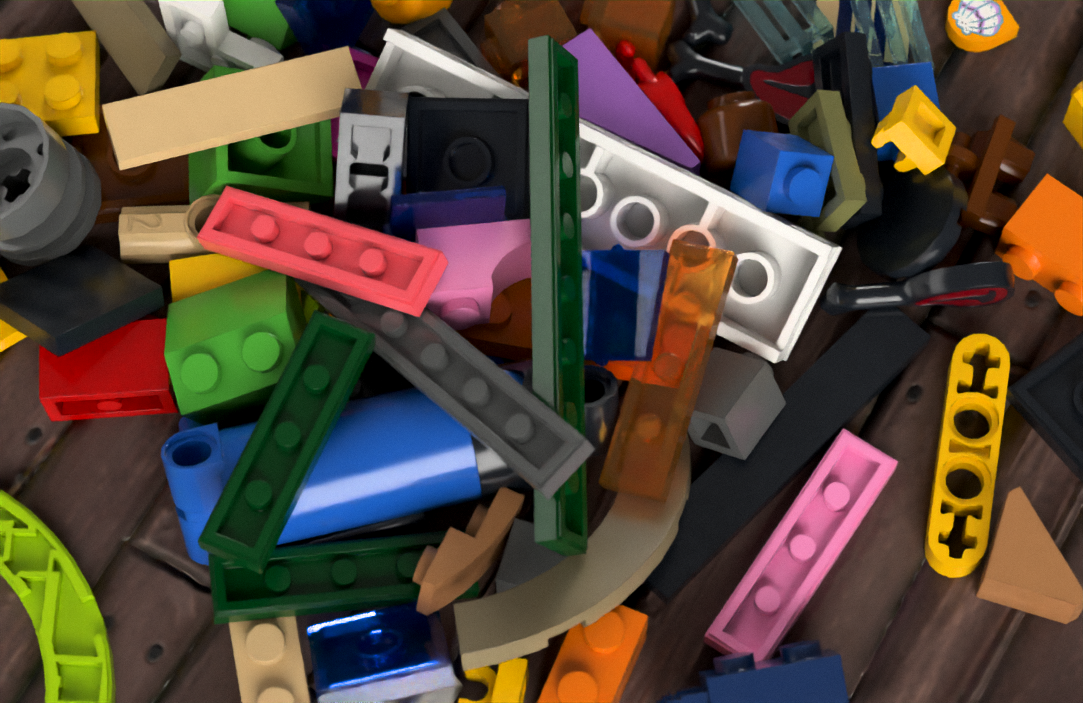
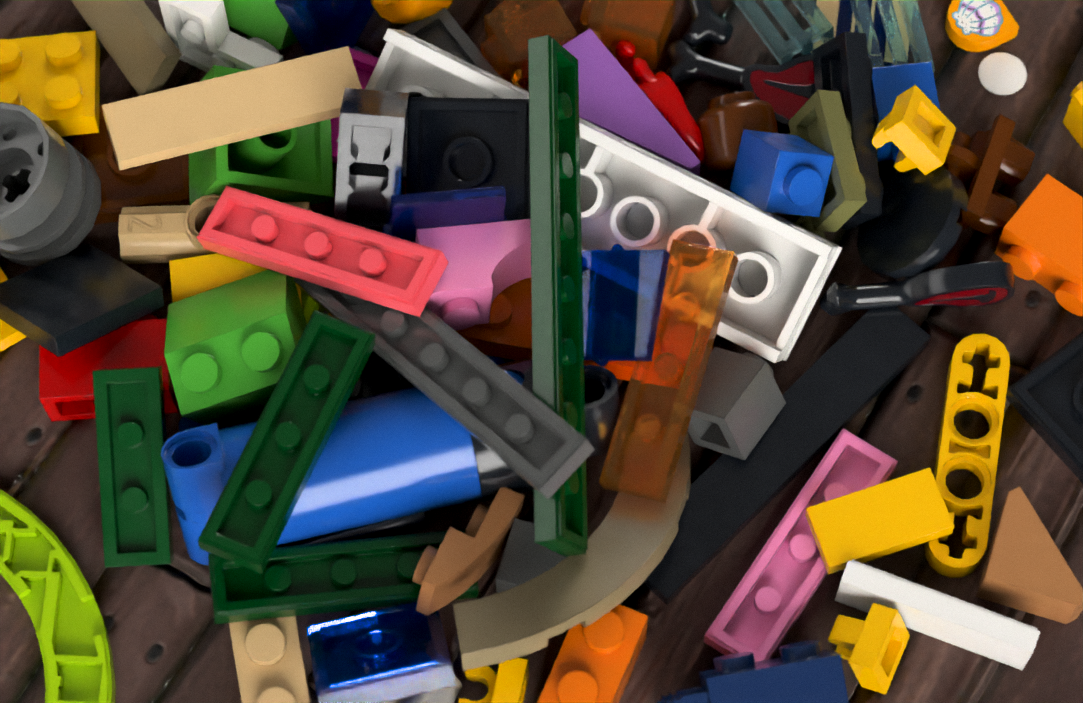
(131, 466): none -> dark green plate
(871, 645): none -> yellow tile
(879, 520): none -> yellow tile
(939, 614): none -> white tile
(1002, 73): none -> white sticker

